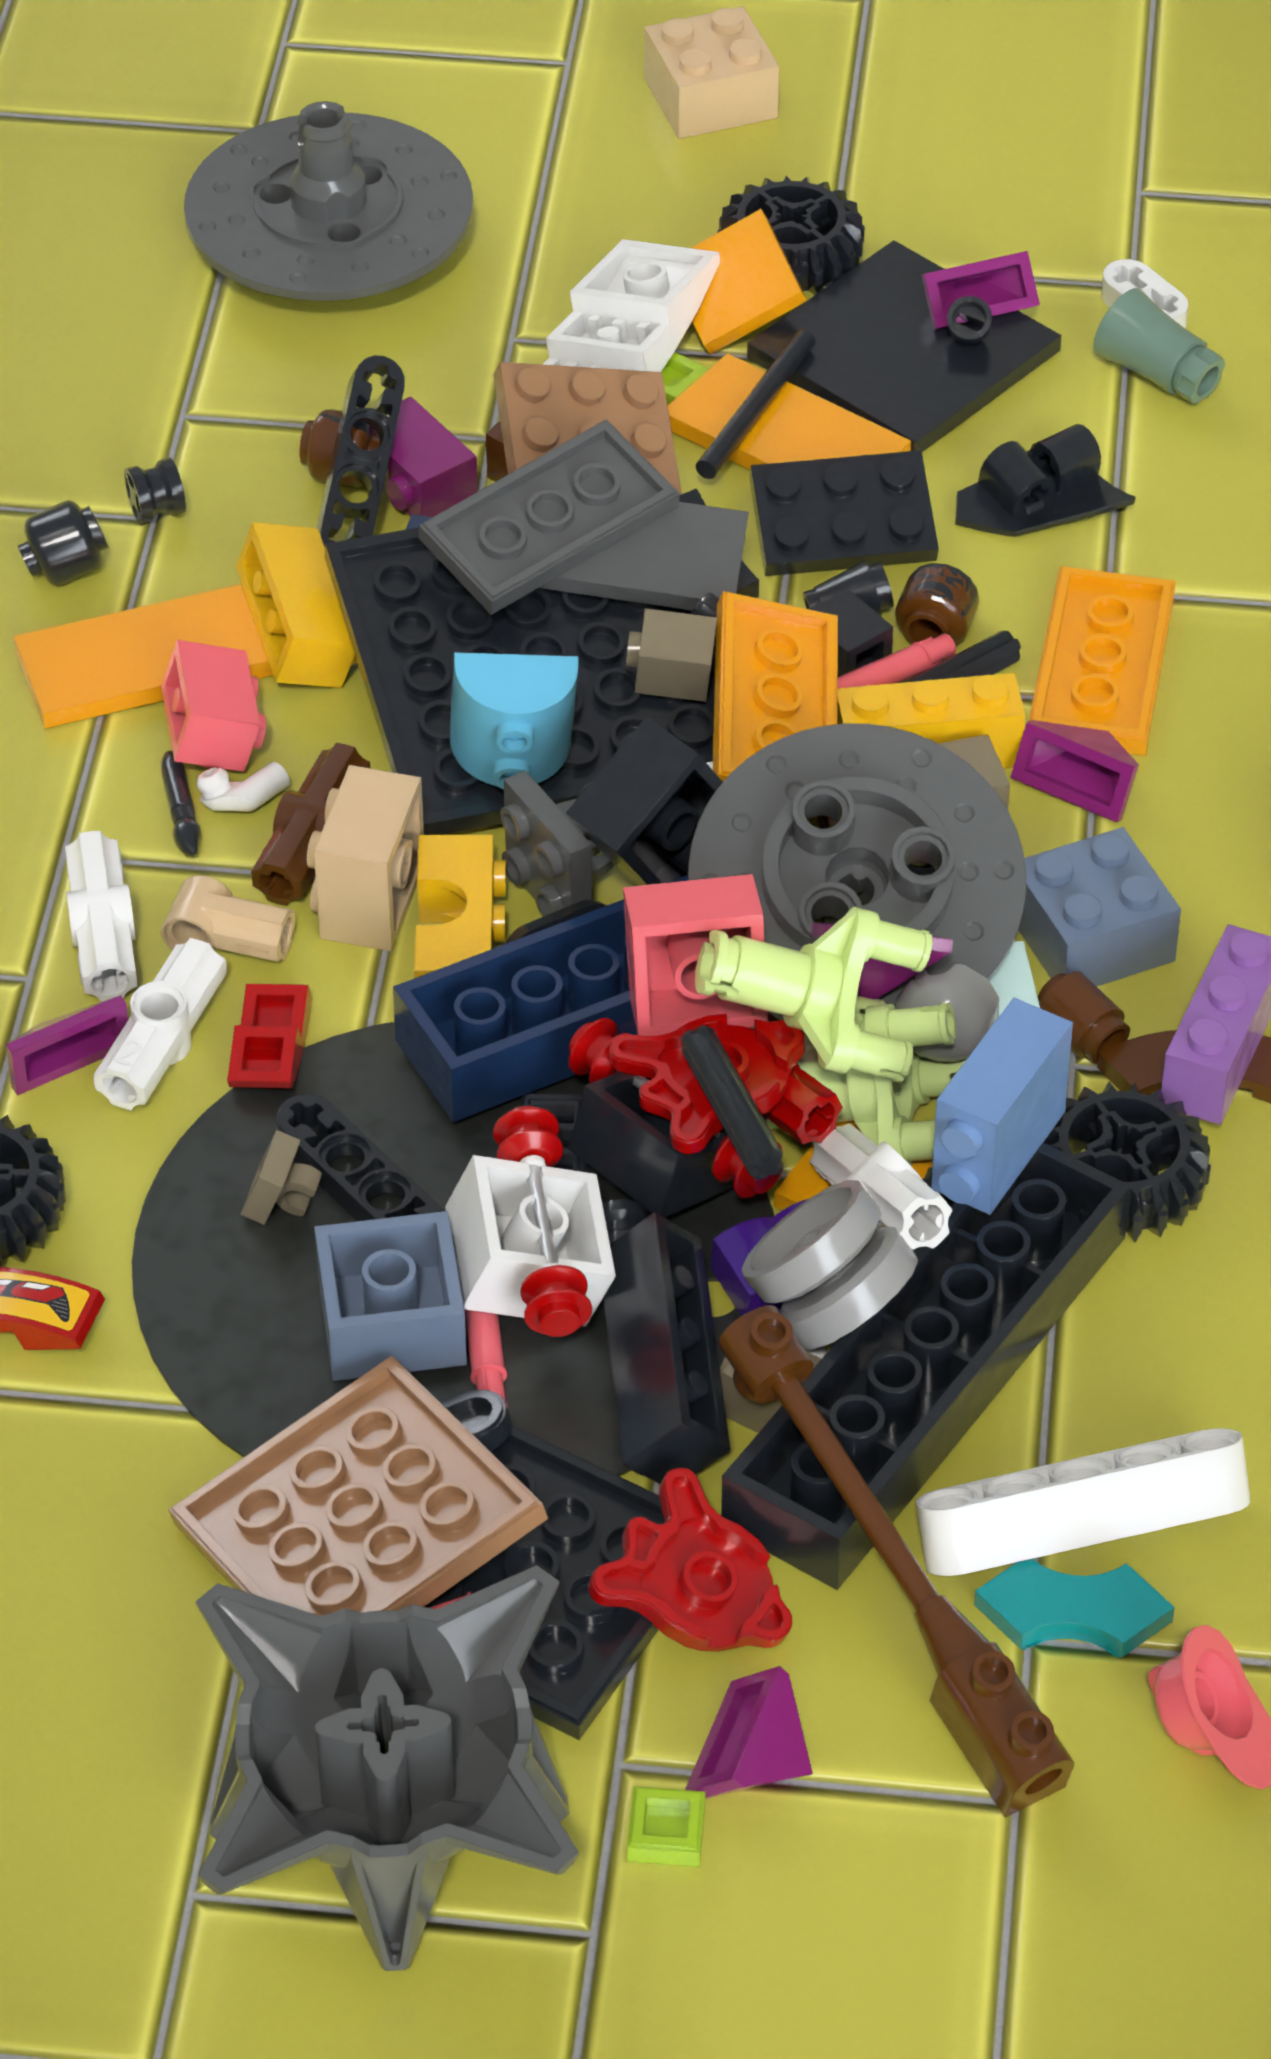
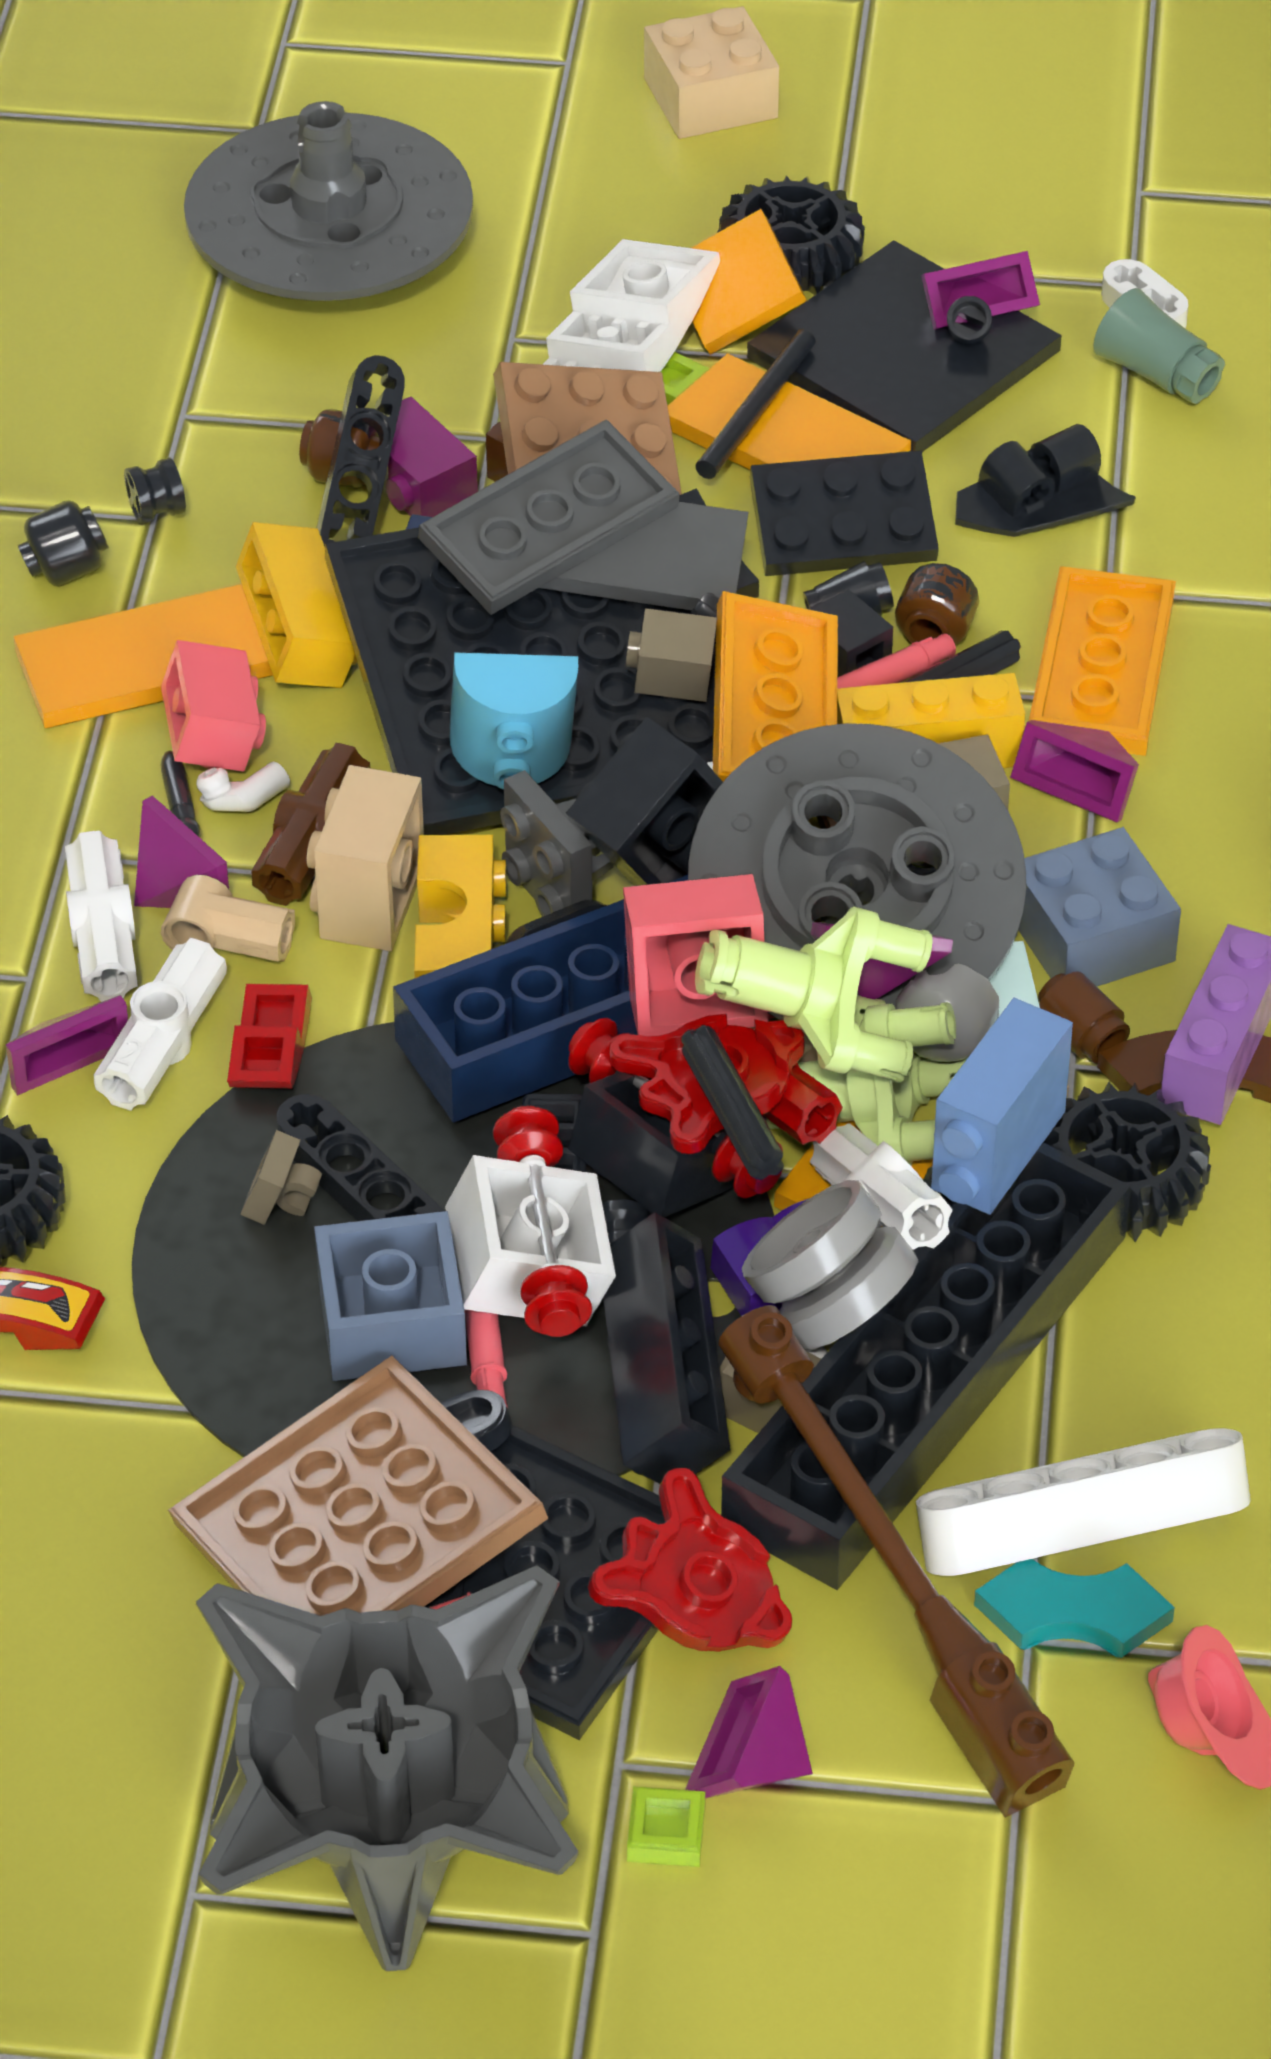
(169, 856): none -> magenta slope

